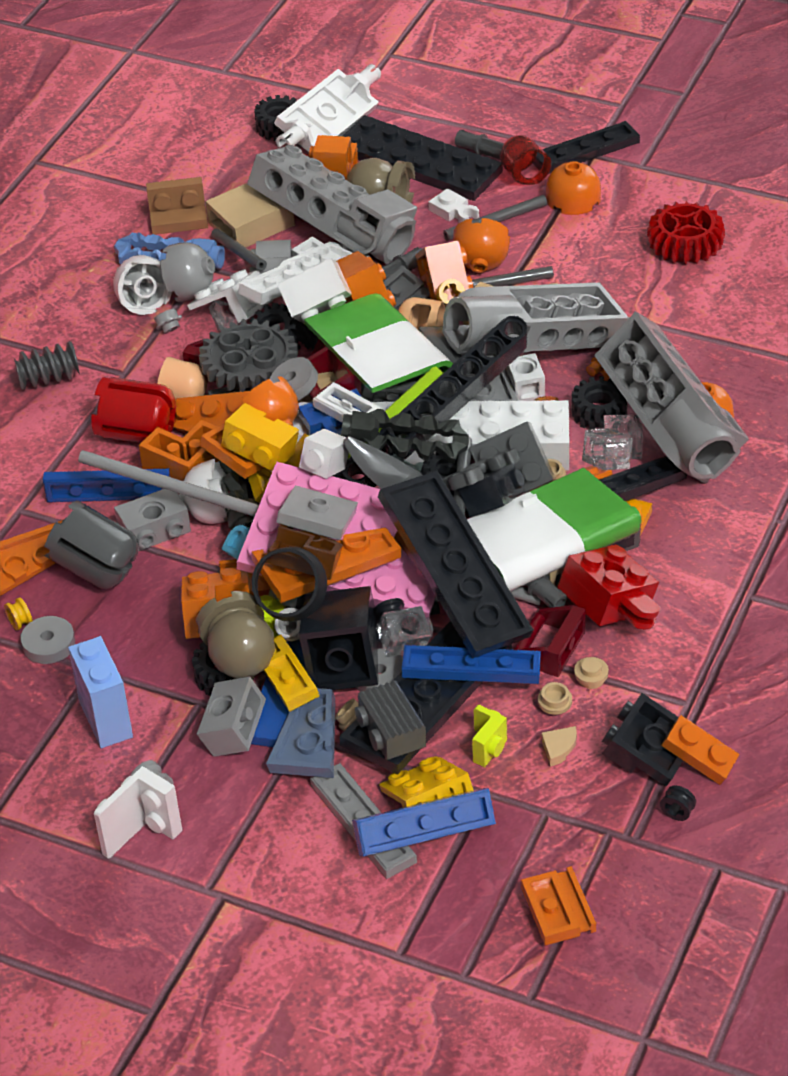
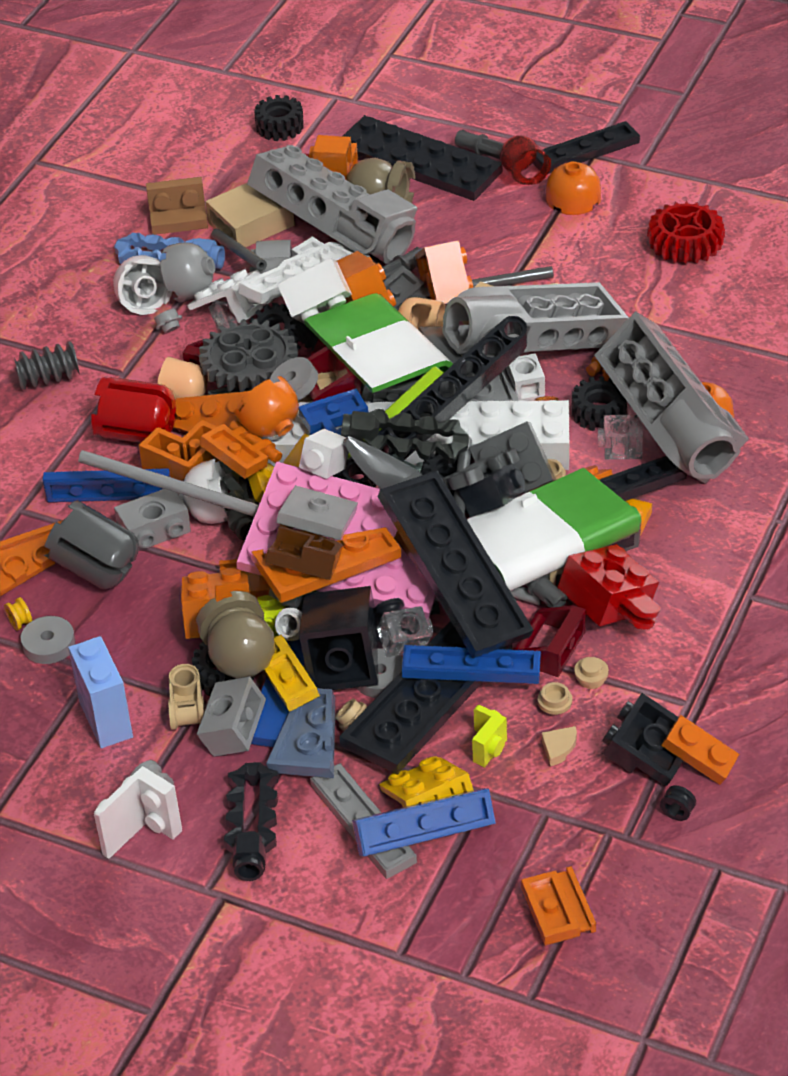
(186, 696): none -> tan piece
(235, 540): medium azure tile -> none
(251, 847): none -> black sword
(258, 437): yellow brick -> none
(319, 590): black tyre -> none
(328, 108): white plate -> none
(336, 408): white tile -> none
(390, 720): dark grey brick -> none
(451, 206): white plate -> none
(458, 288): yellow bush -> none
(484, 243): orange cylinder -> none
(506, 213): dark grey piece -> none
(607, 449): clear brick -> none

